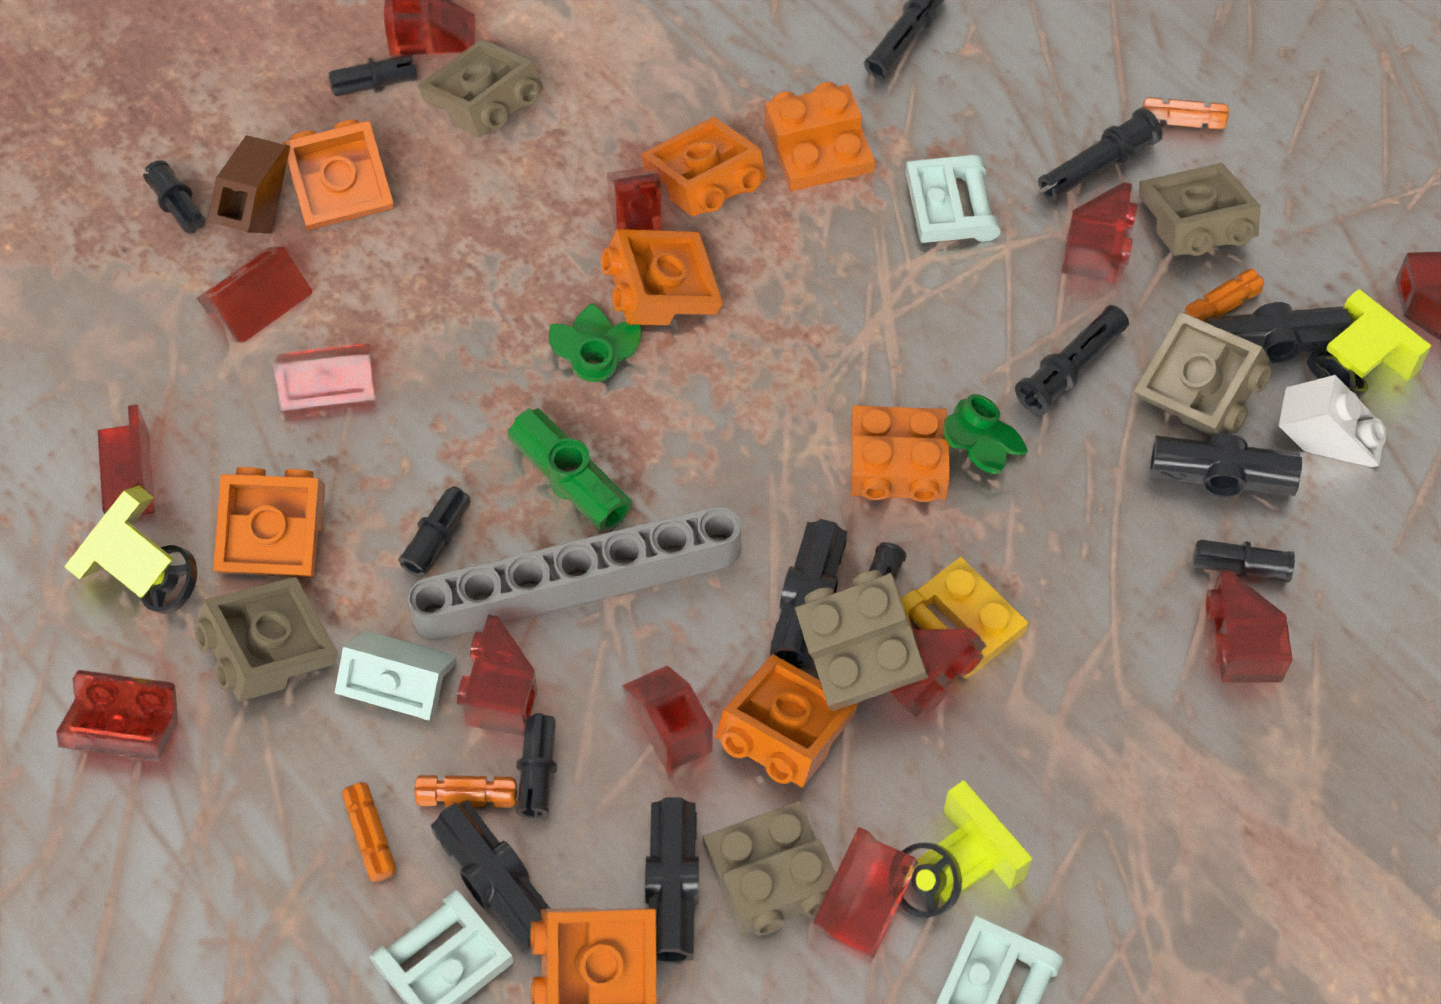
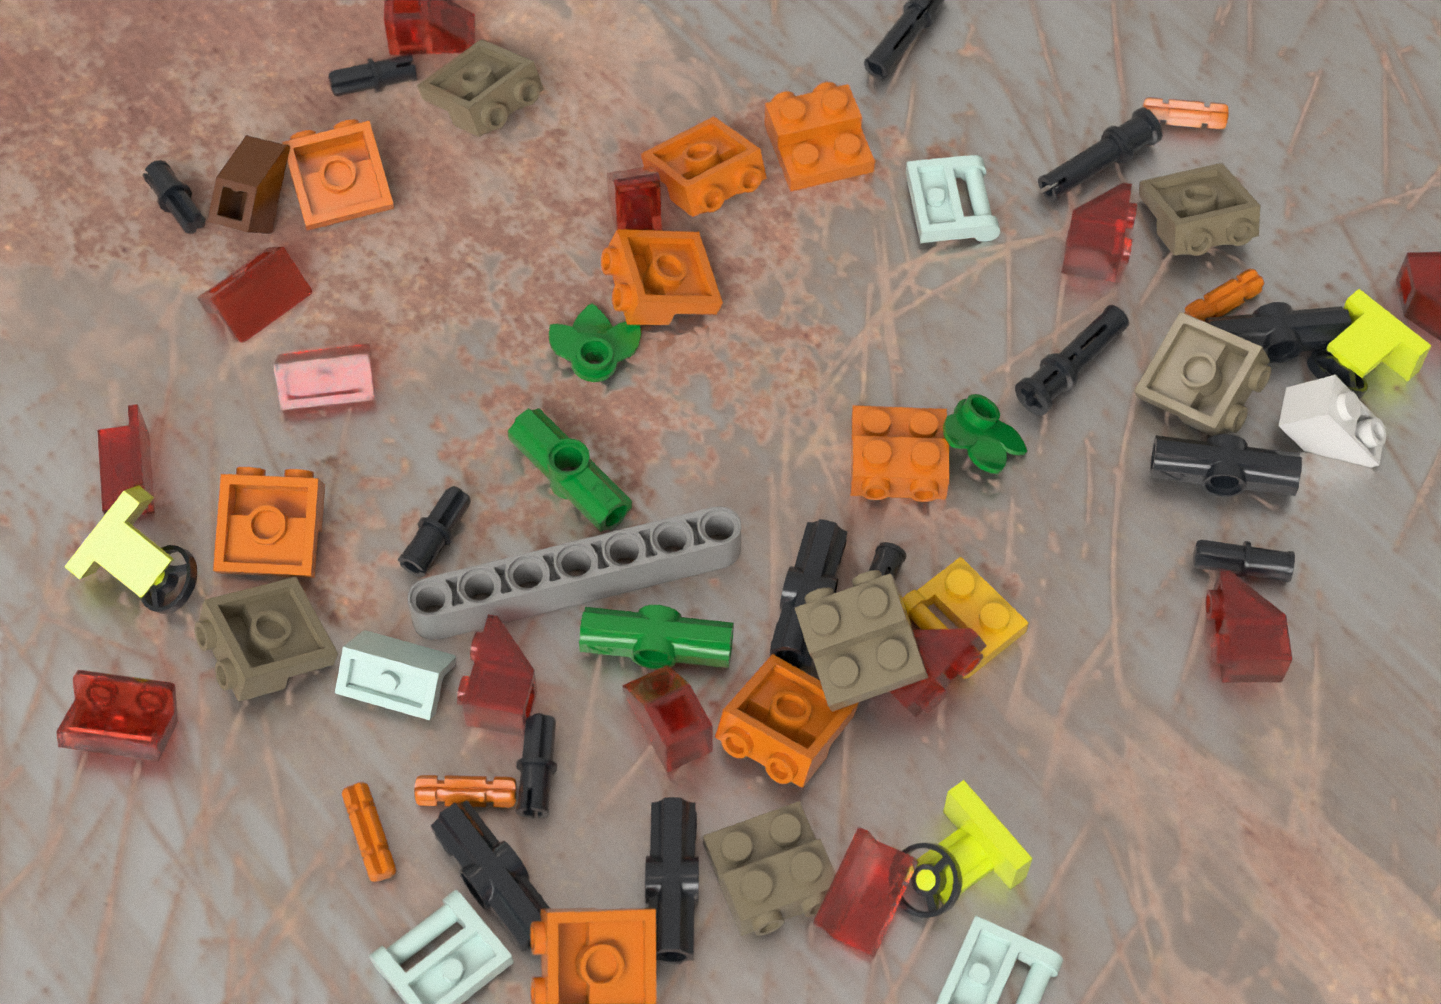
(656, 637): none -> green piece

